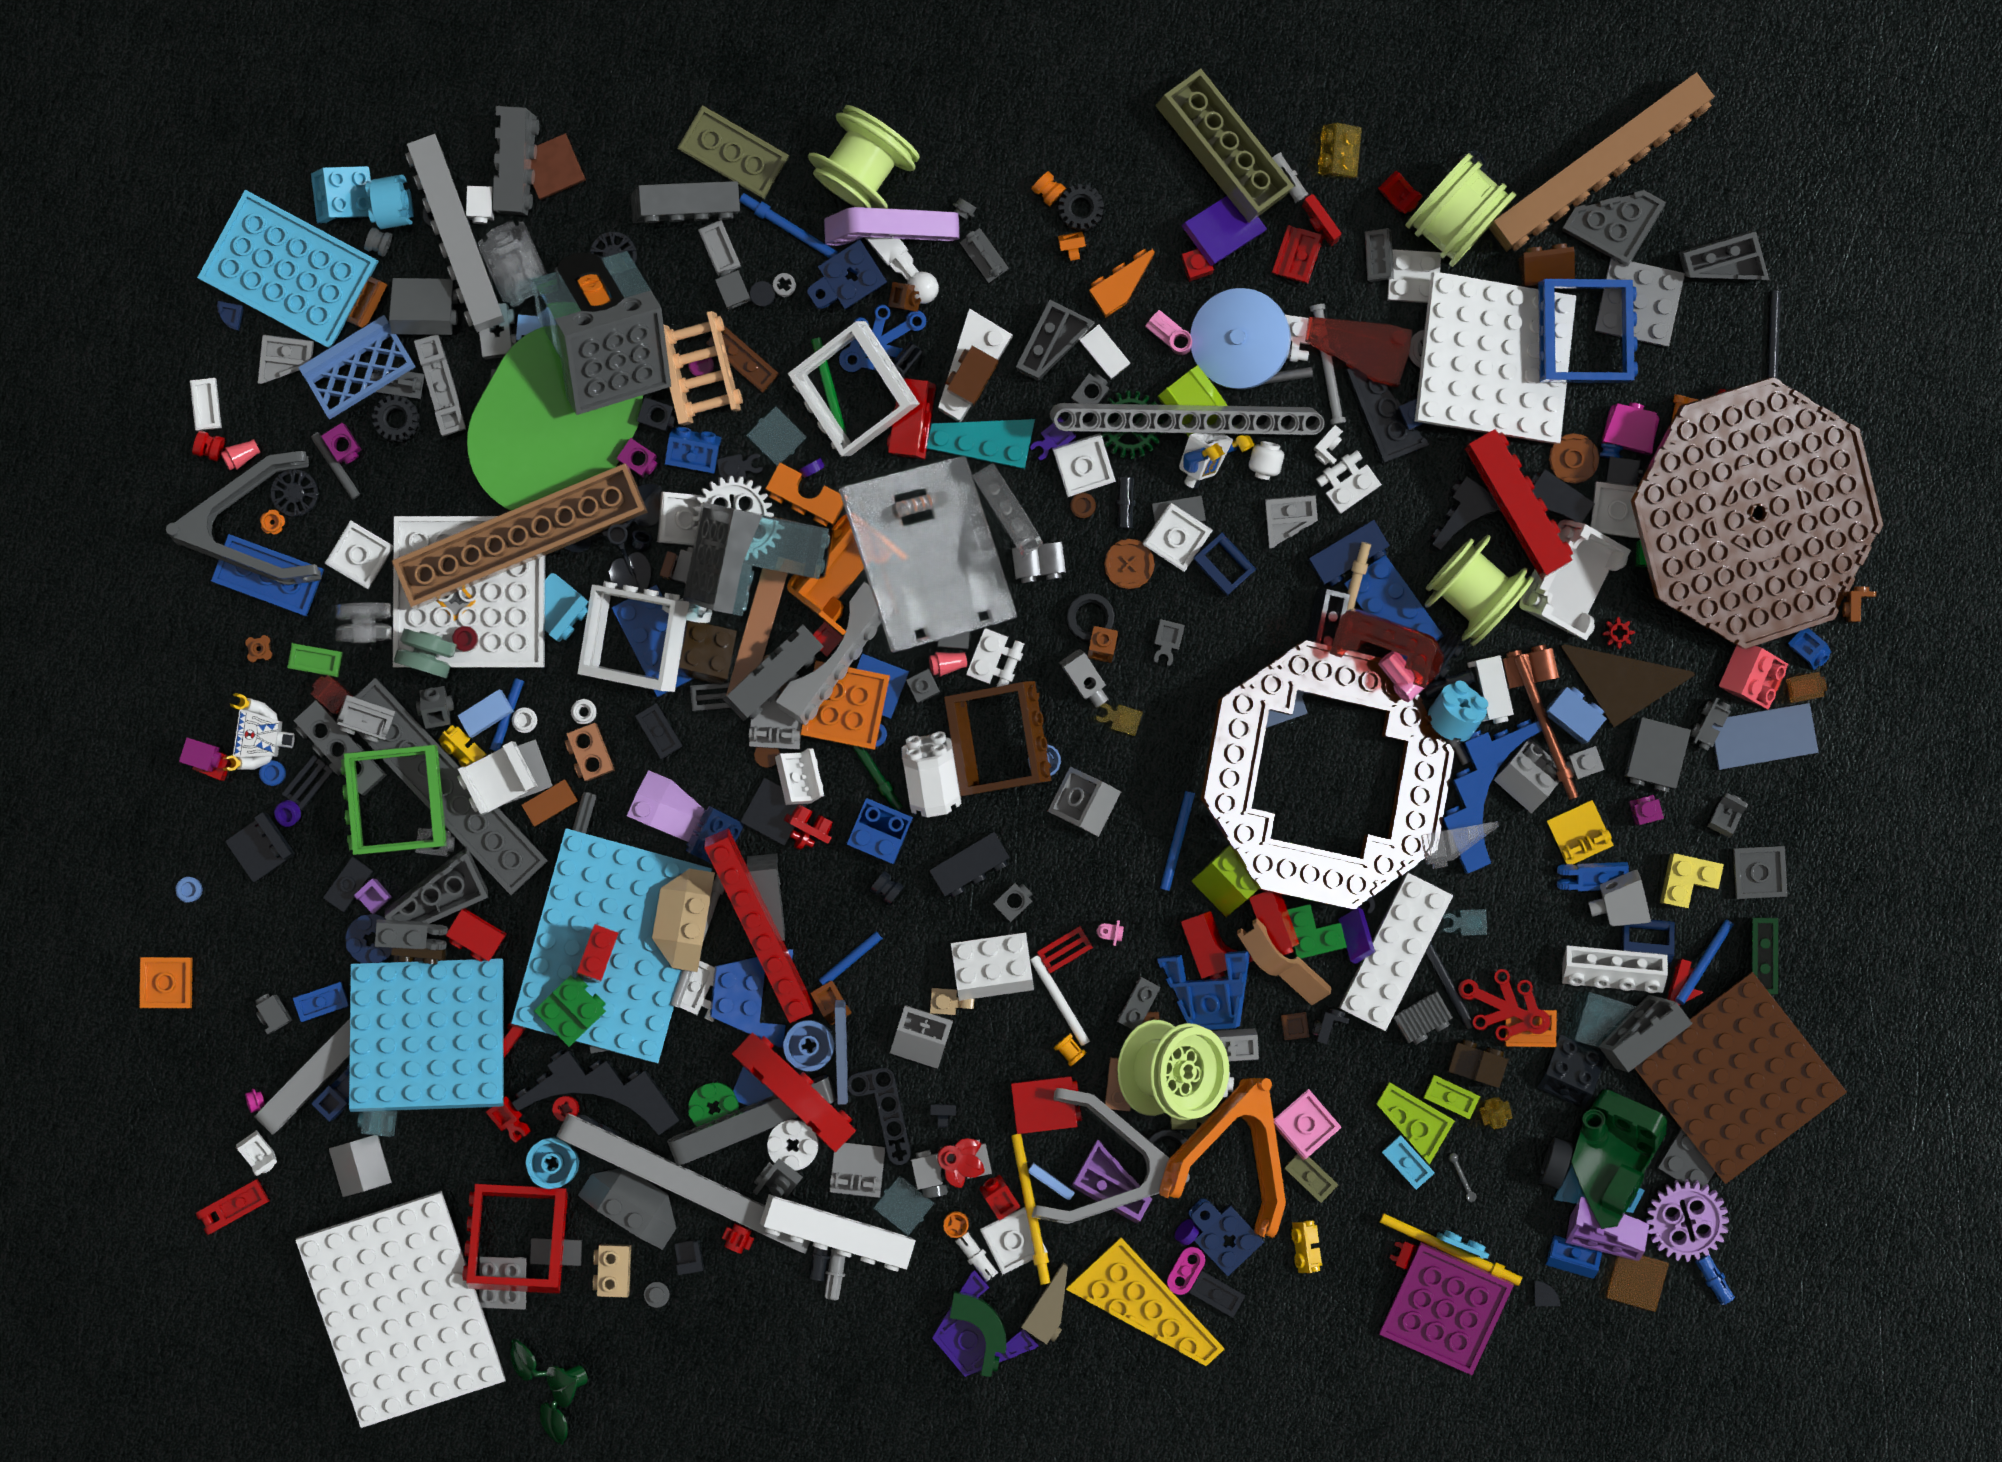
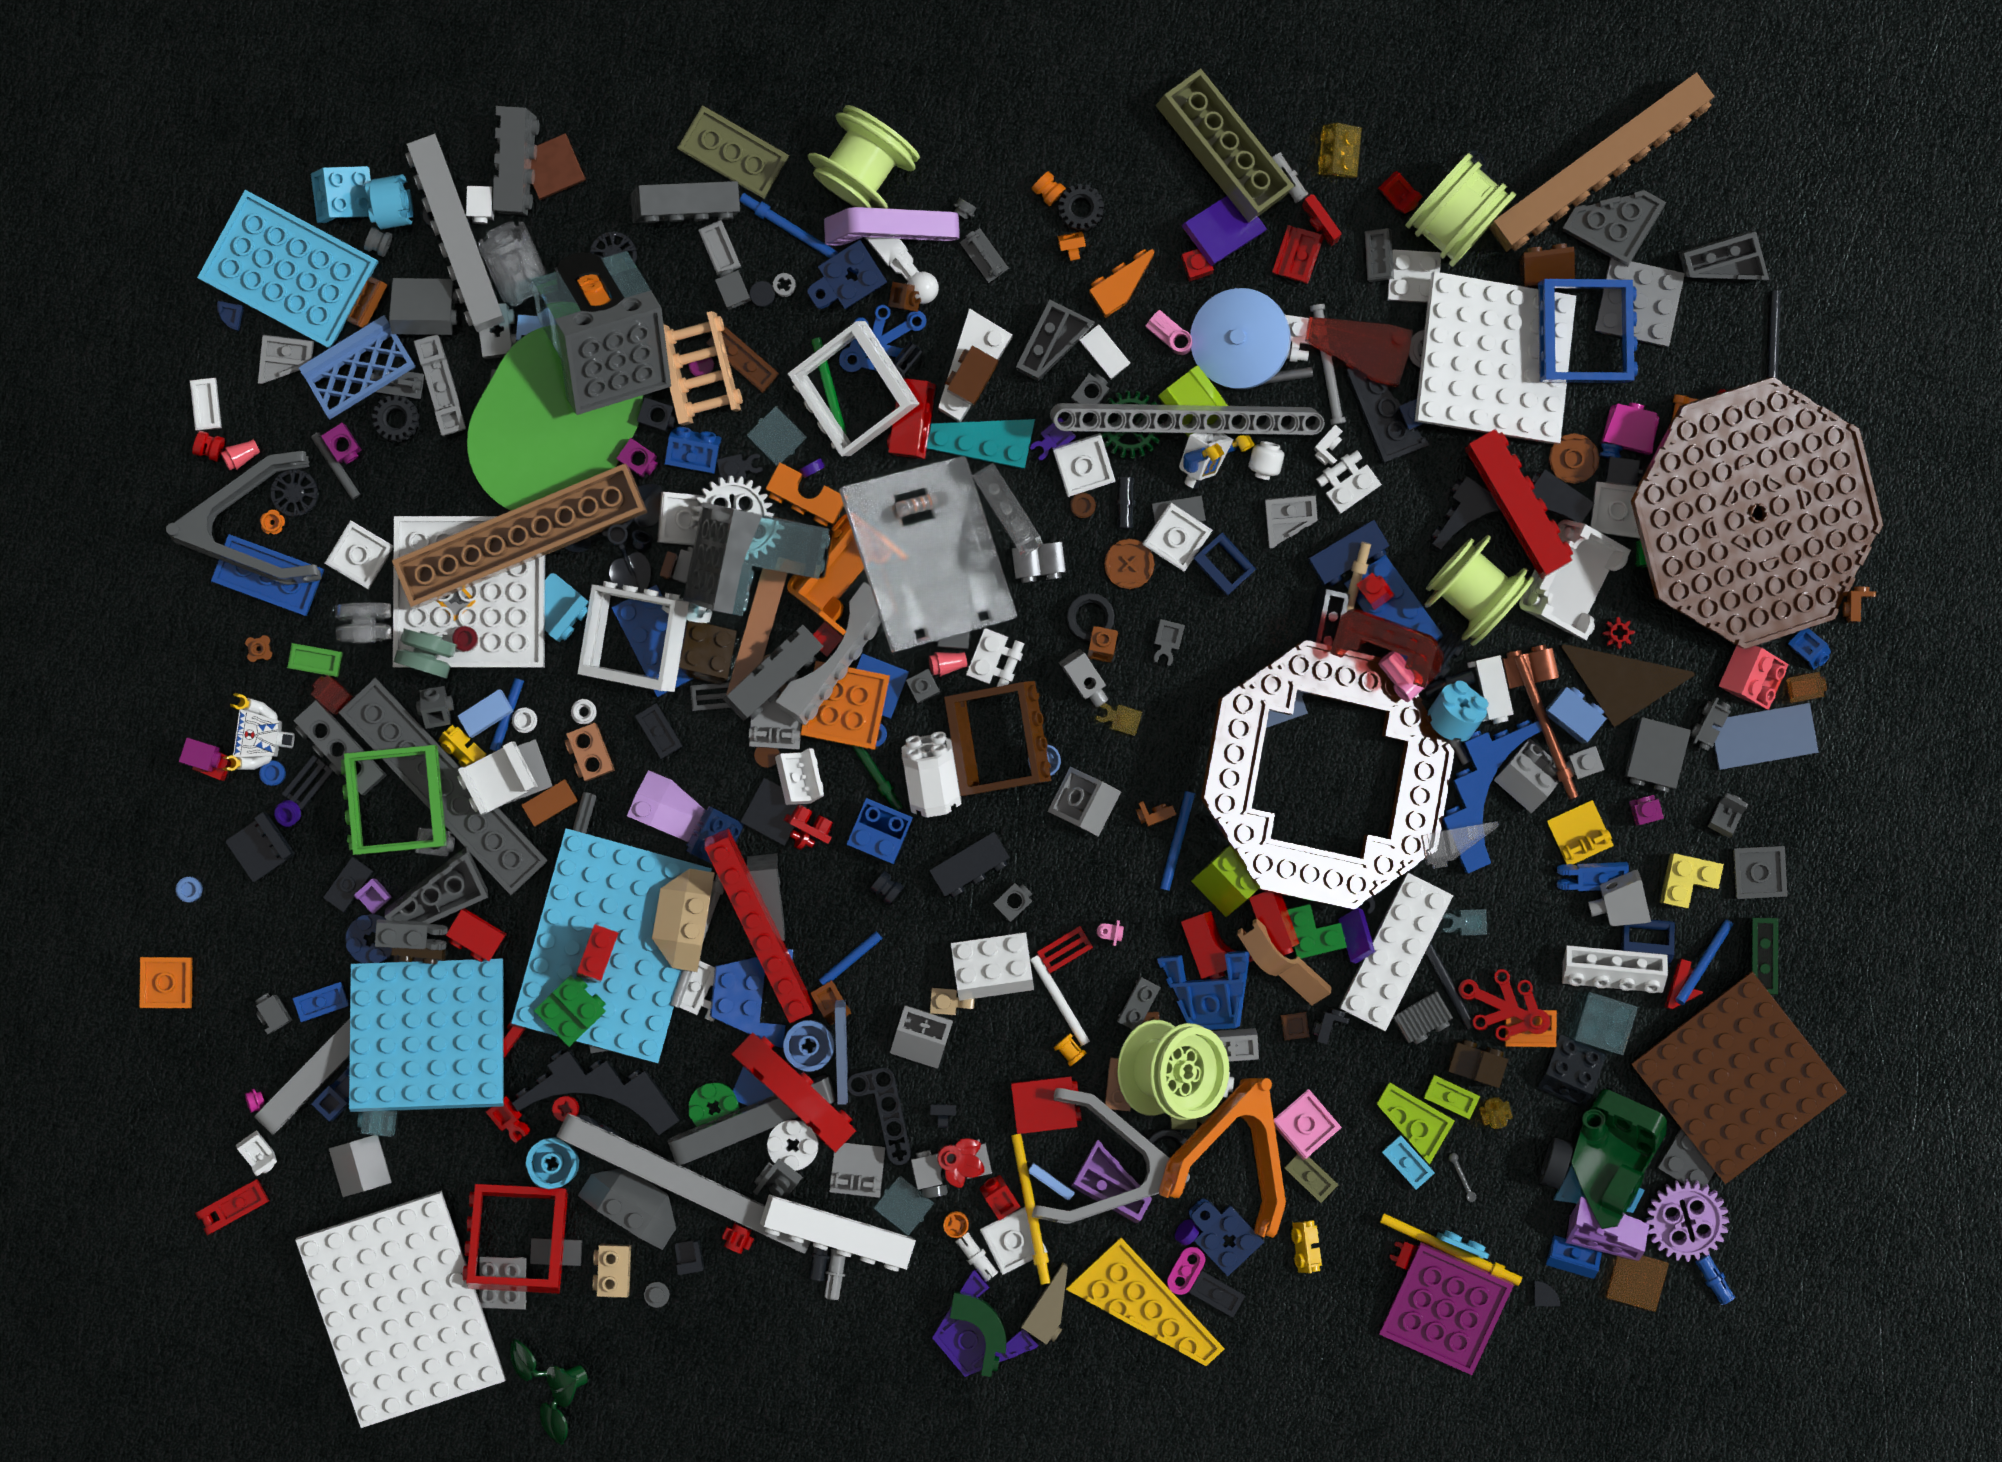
(365, 718): light grey hinge -> none
(1159, 814): none -> dark orange bracket
(1375, 590): none -> red brick
(1644, 1032): dark grey wedge -> none

